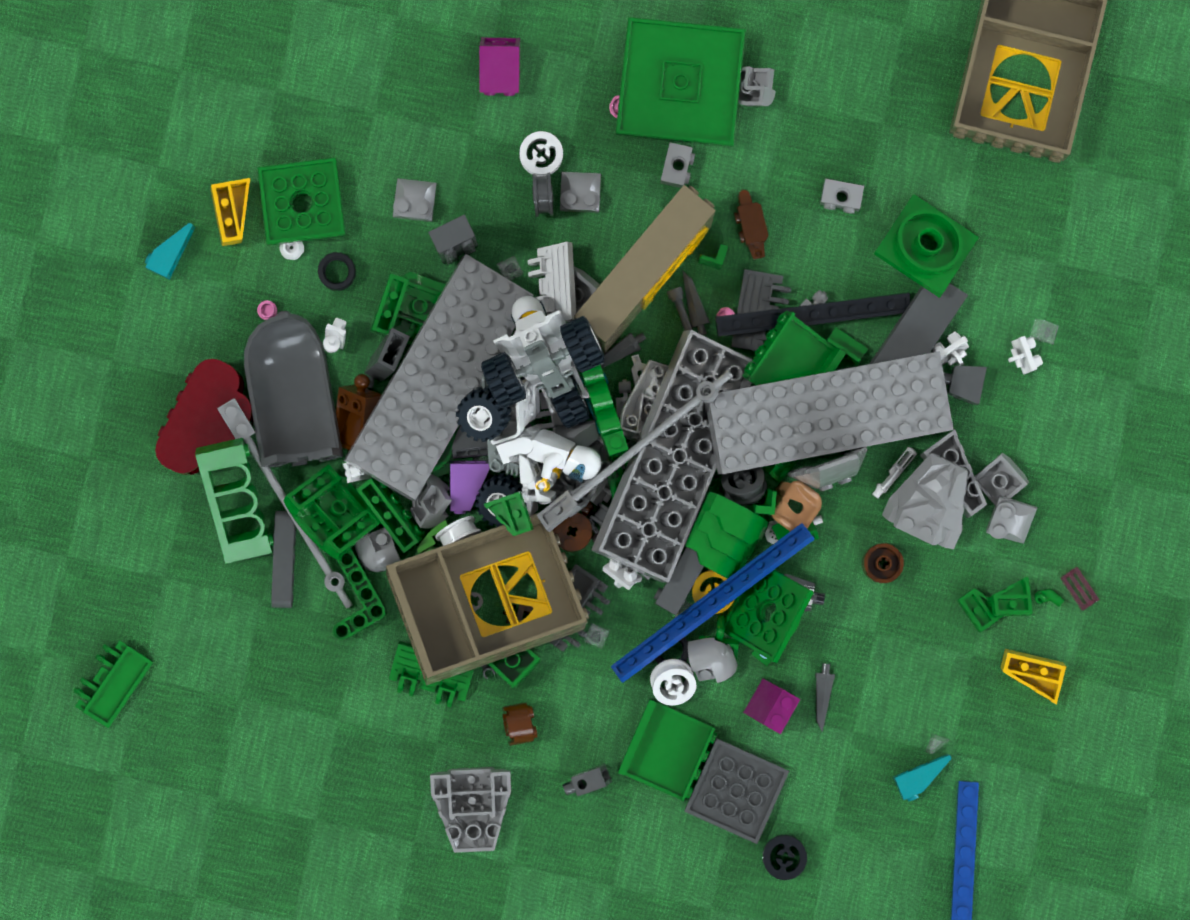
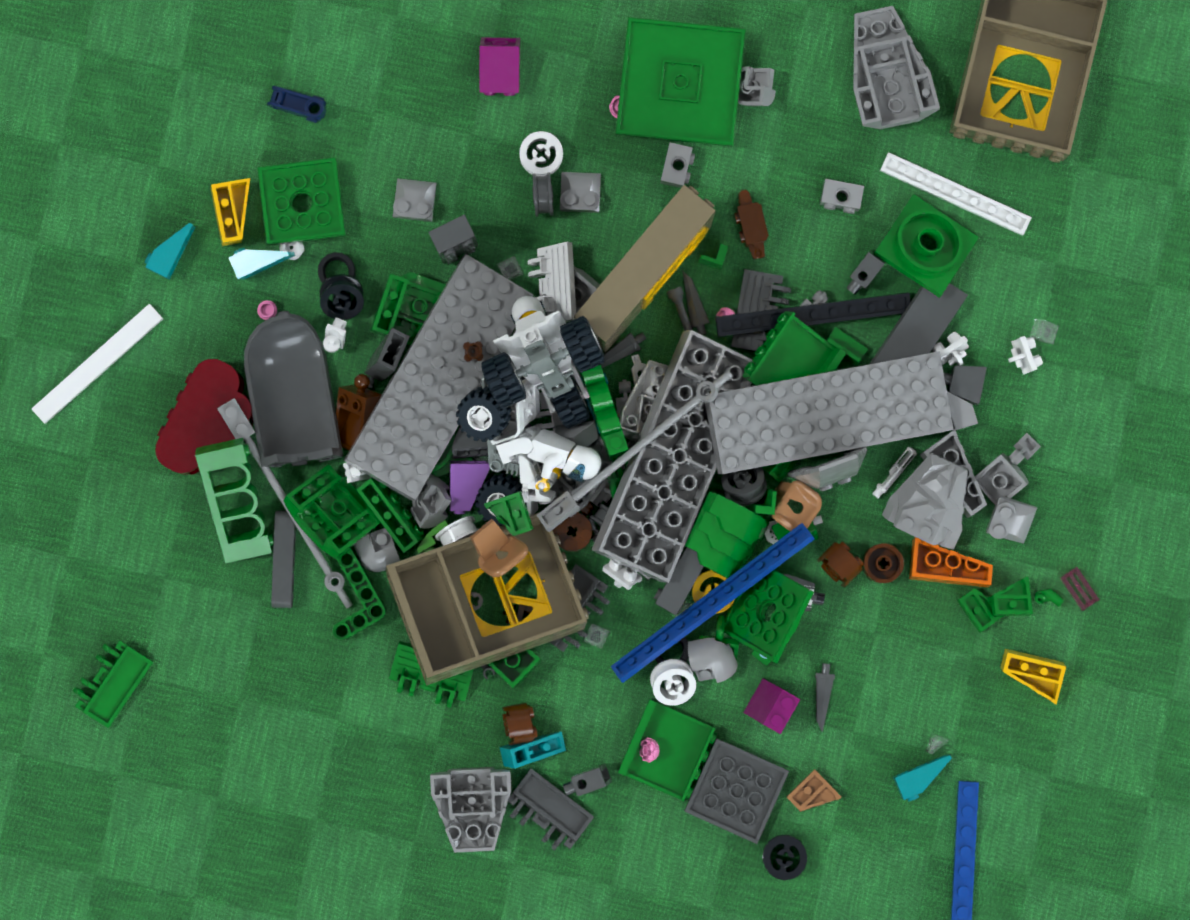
(97, 363): none -> white tile
(251, 262): none -> slope
(297, 104): none -> dark blue piece
(342, 305): none -> black wheel
(473, 356): none -> reddish brown plate
(492, 539): none -> medium nougat piece
(526, 753): none -> teal slope
(550, 808): none -> dark grey hinge
(649, 750): none -> bright pink plate
(812, 792): none -> medium nougat wing
(840, 563): none -> reddish brown brick
(871, 265): none -> dark grey torso
(889, 72): none -> light grey wedge
(947, 566): none -> orange wedge
(955, 194): none -> white tile
(961, 412): none -> light grey slope
(1024, 449): none -> light grey plate

